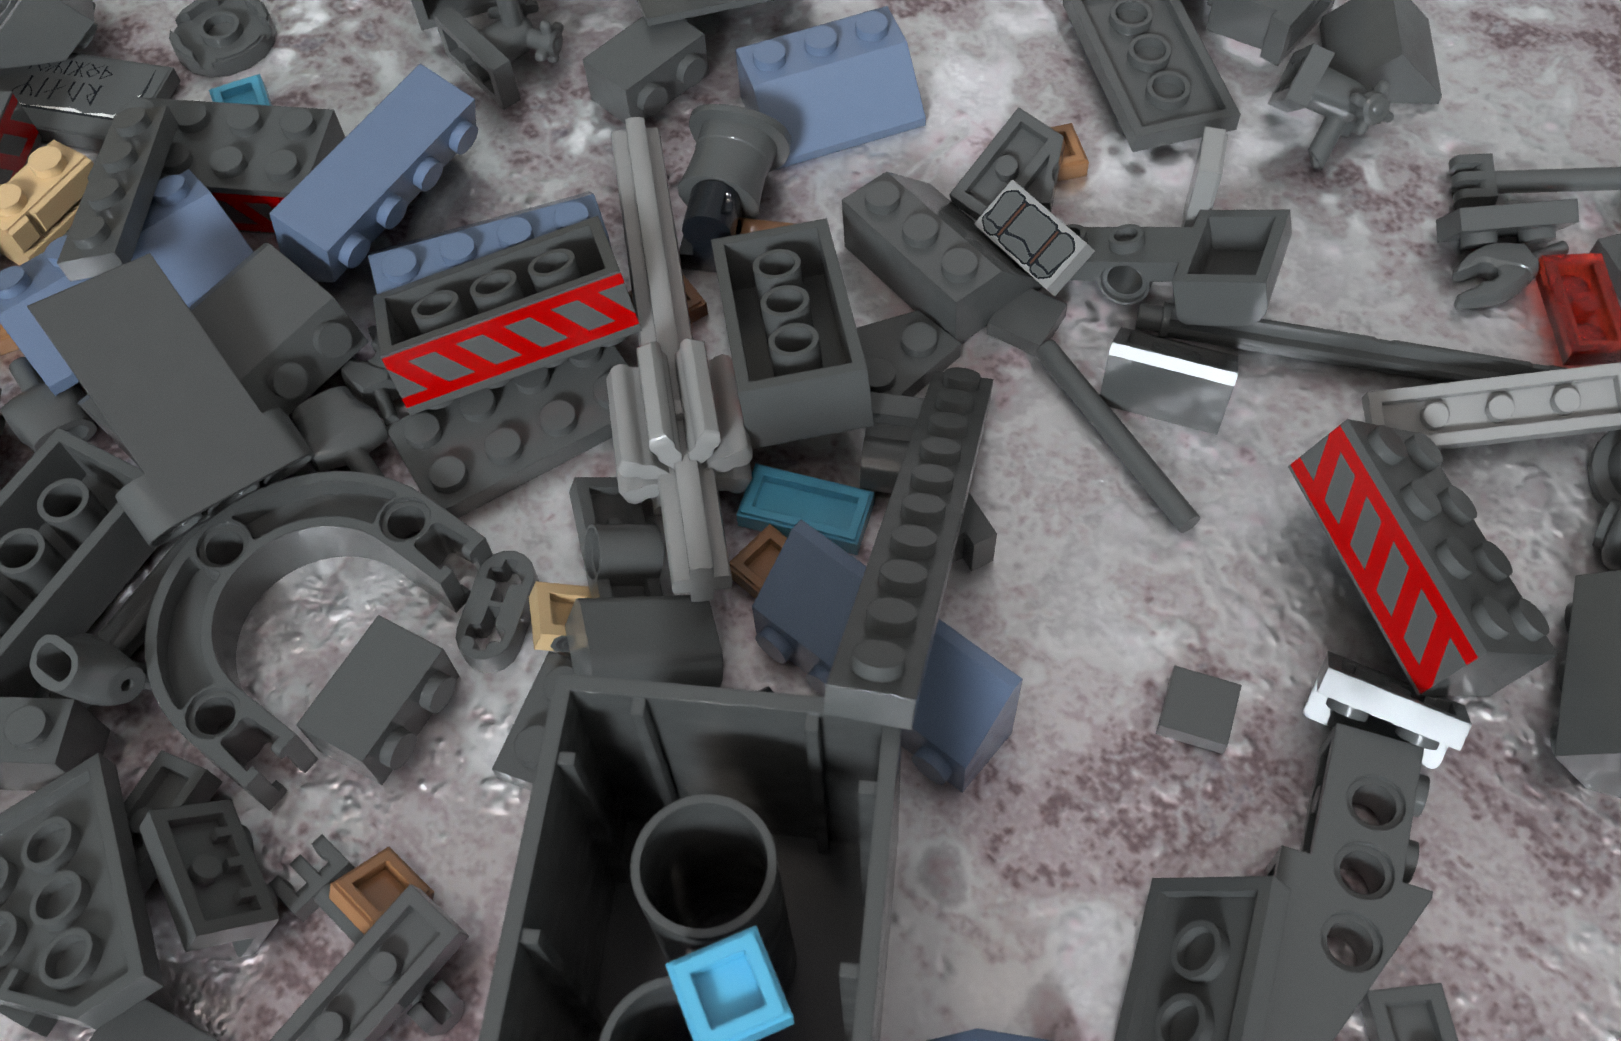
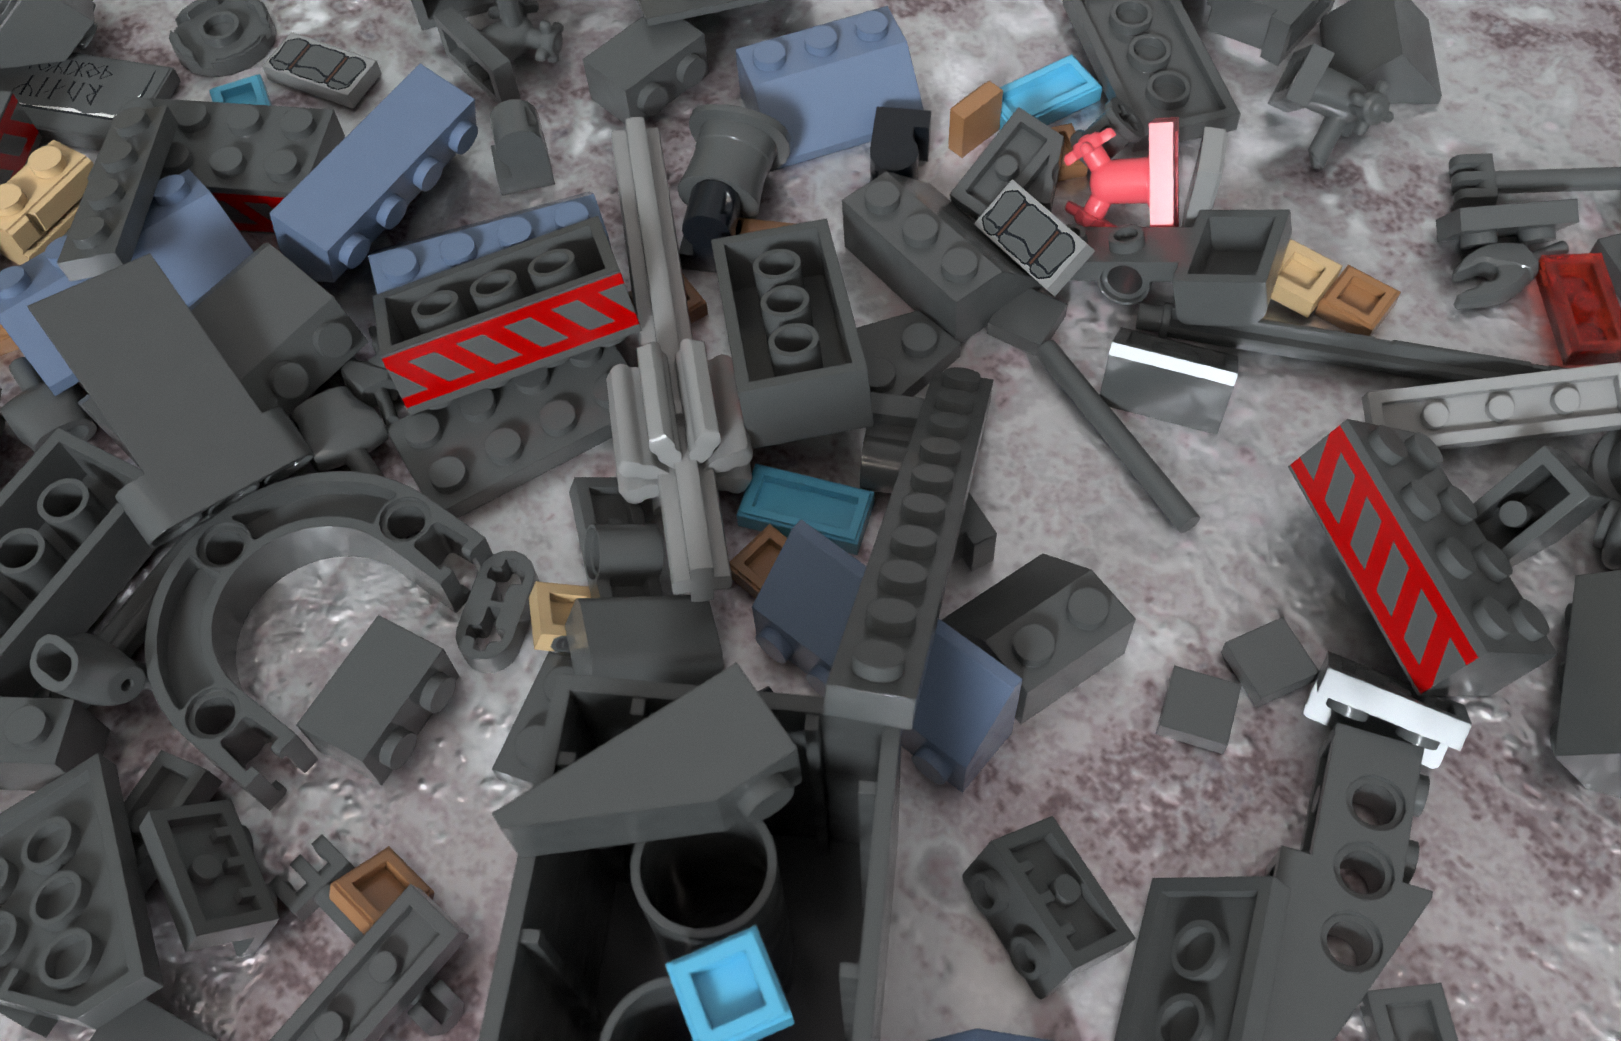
(322, 70): none -> tile
(519, 147): none -> dark grey leg
(670, 776): none -> dark grey slope
(899, 141): none -> black leg
(975, 118): none -> medium nougat tile
(1045, 905): none -> dark grey bracket
(1048, 627): none -> dark grey slope
(1051, 92): none -> medium azure tile
(1121, 120): none -> dark grey bush
(1130, 180): none -> coral piece
(1269, 662): none -> dark grey tile
(1304, 278): none -> tan plate
(1357, 302): none -> medium nougat tile
(1538, 504): none -> dark grey slope

